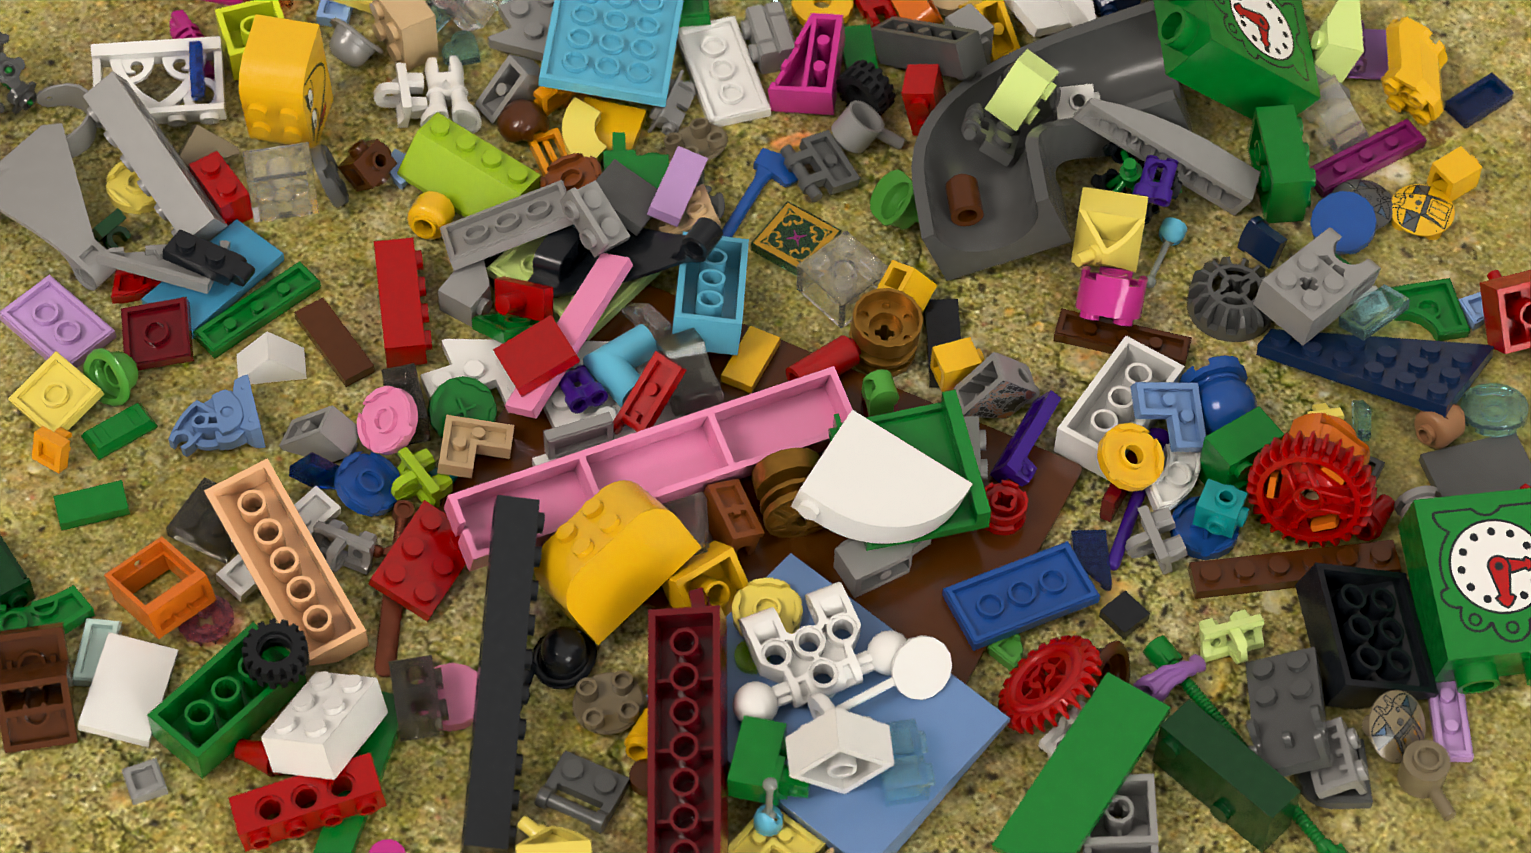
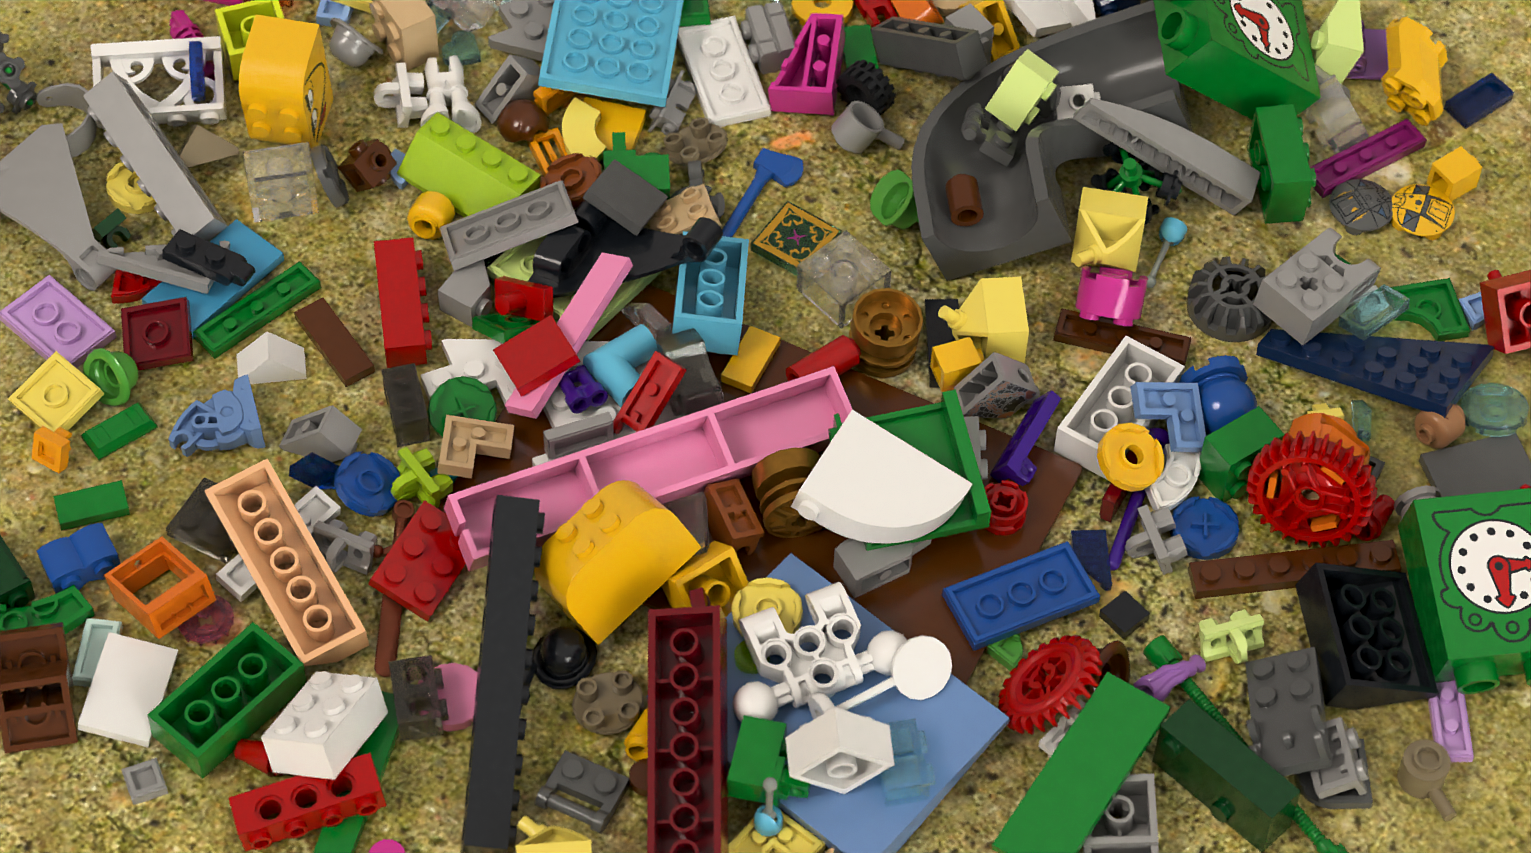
(78, 558): none -> blue brick
(222, 188): red brick -> none
(275, 635): black tyre -> none
(387, 420): bright pink tile -> none
(594, 218): light grey bracket -> none
(677, 186): lavender tile -> none
(828, 162): dark grey plate -> none
(878, 394): bright green leg -> none
(910, 281): yellow brick -> none
(921, 93): red brick -> none
(992, 317): none -> light yellow piece
(1157, 192): dark purple piece -> none
(1221, 509): teal brick -> none
(1262, 241): dark blue tile -> none
(1347, 215): blue tile -> none
(1394, 724): dark tan dish -> none

